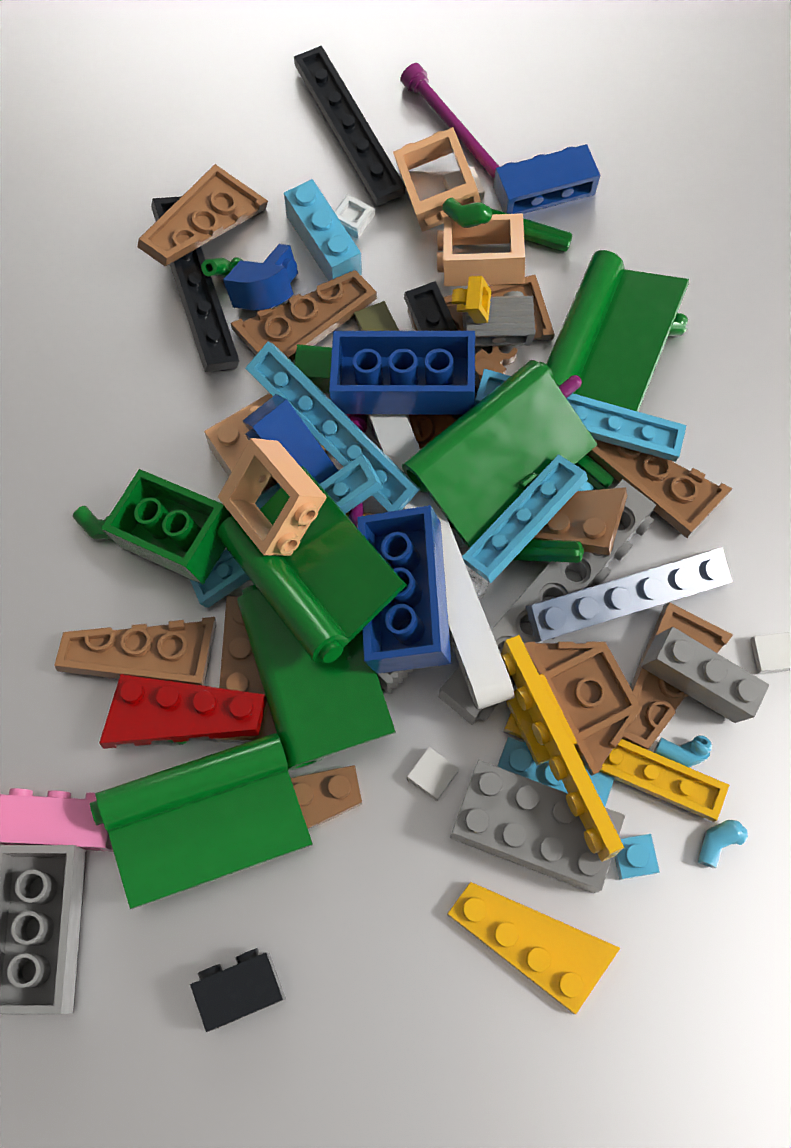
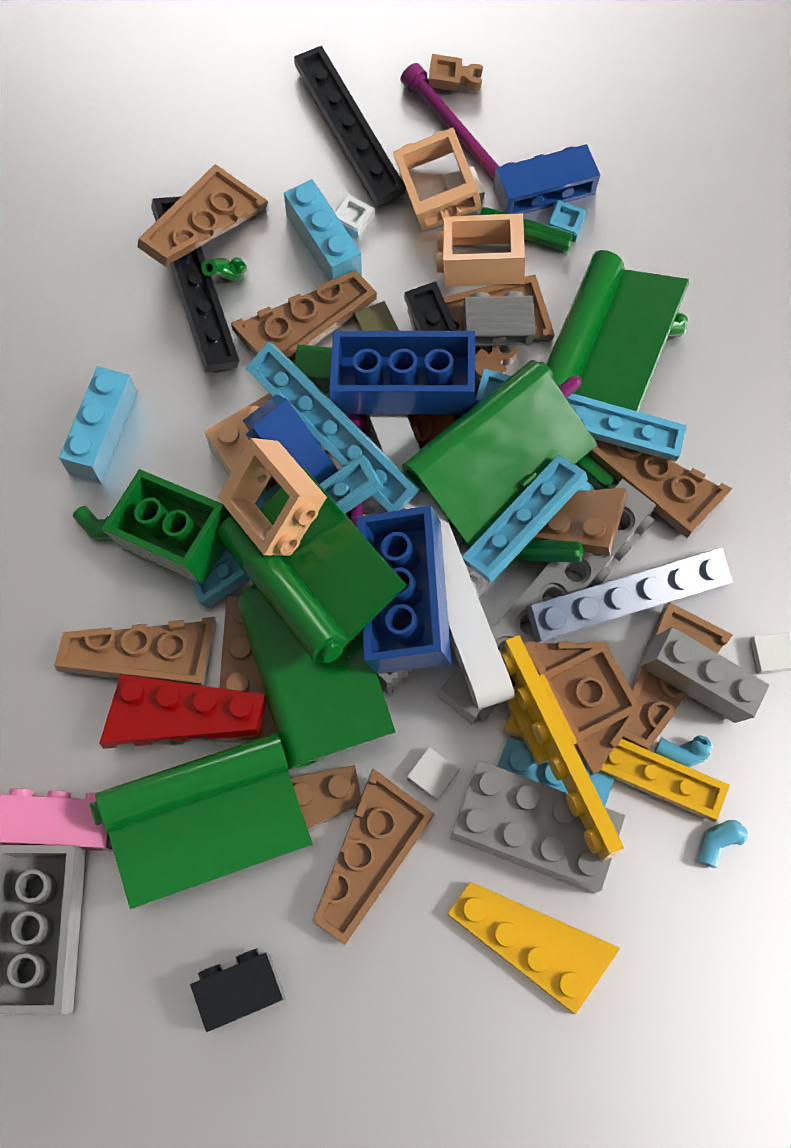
(98, 425): none -> medium azure brick
(262, 284): blue brick -> none
(372, 850): none -> medium nougat wing
(449, 74): none -> medium nougat plate
(467, 215): green arm -> none
(474, 299): yellow tile -> none
(567, 218): none -> medium azure tile
(637, 857): medium azure plate -> none

